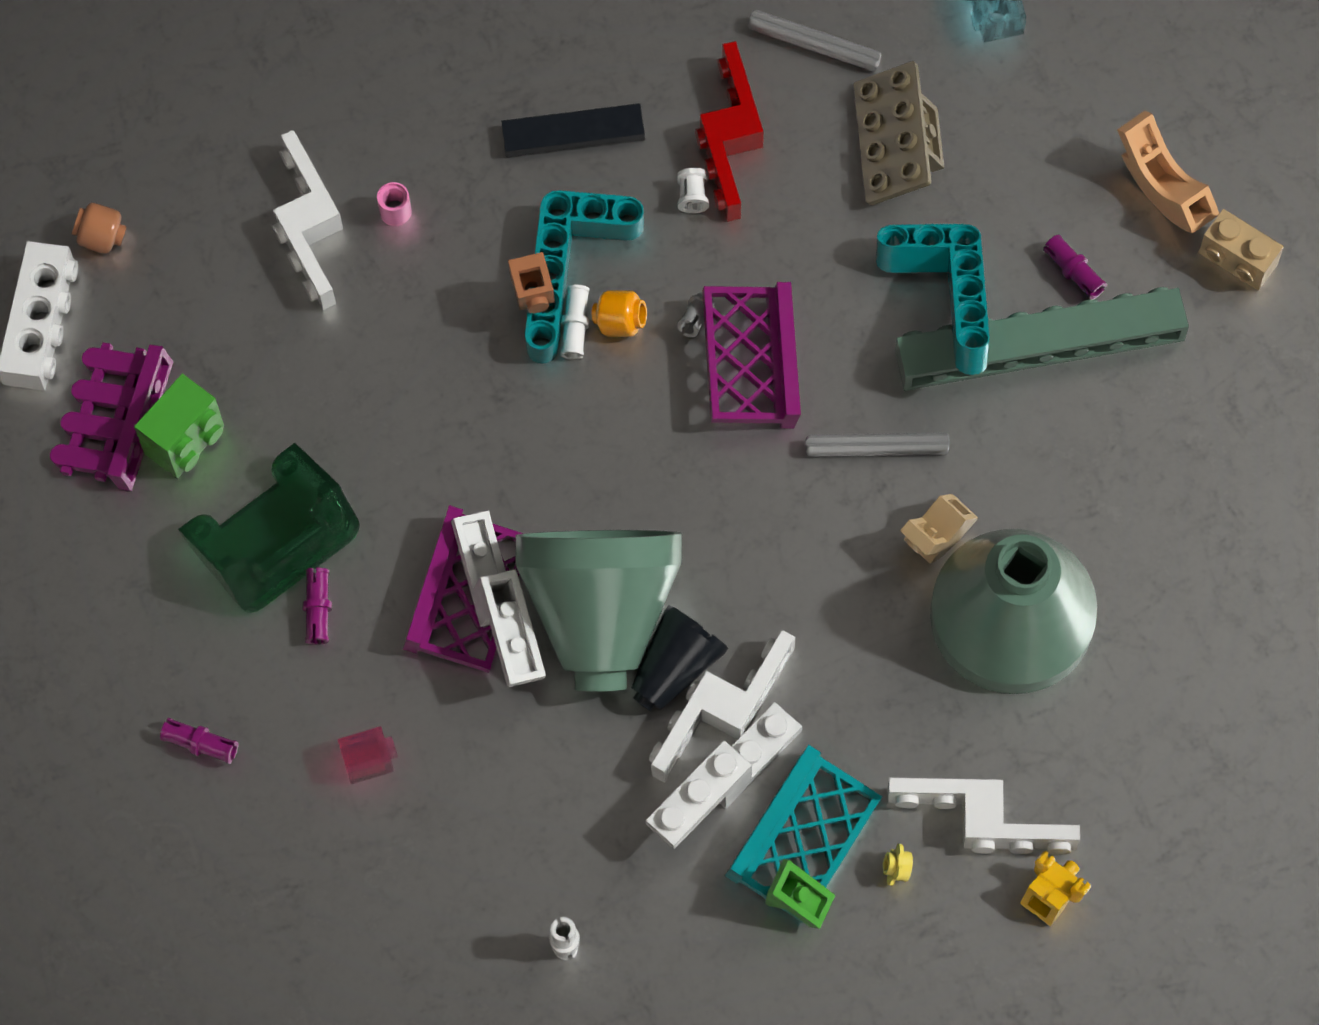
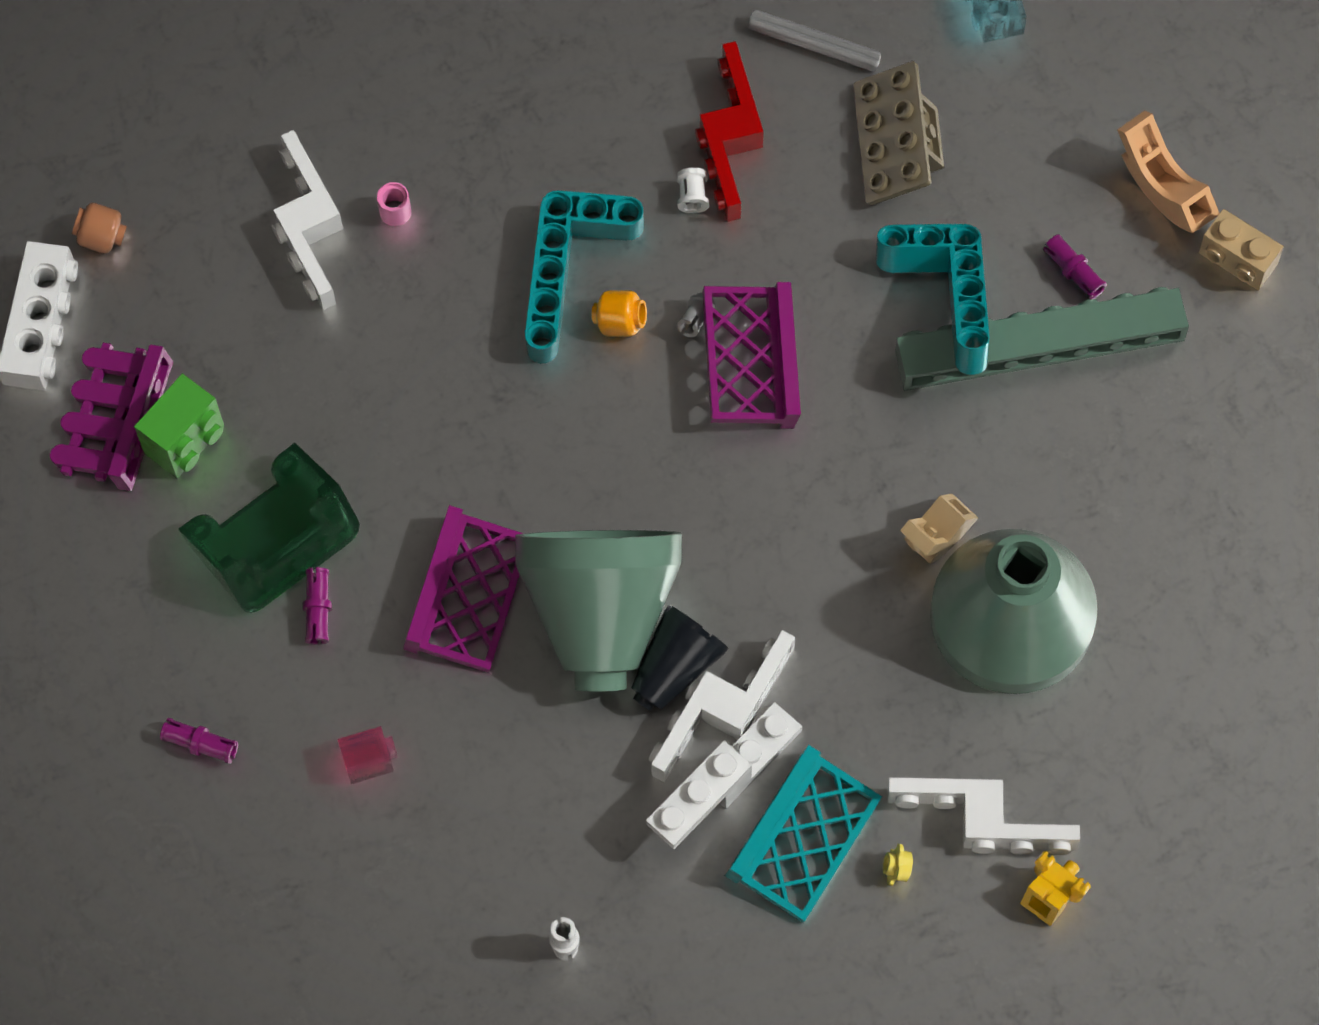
(498, 599): white bracket -> none
(527, 273): nougat brick -> none
(573, 130): black tile -> none
(575, 322): white pin -> none
(799, 895): bright green slope -> none
(877, 444): light grey axle -> none

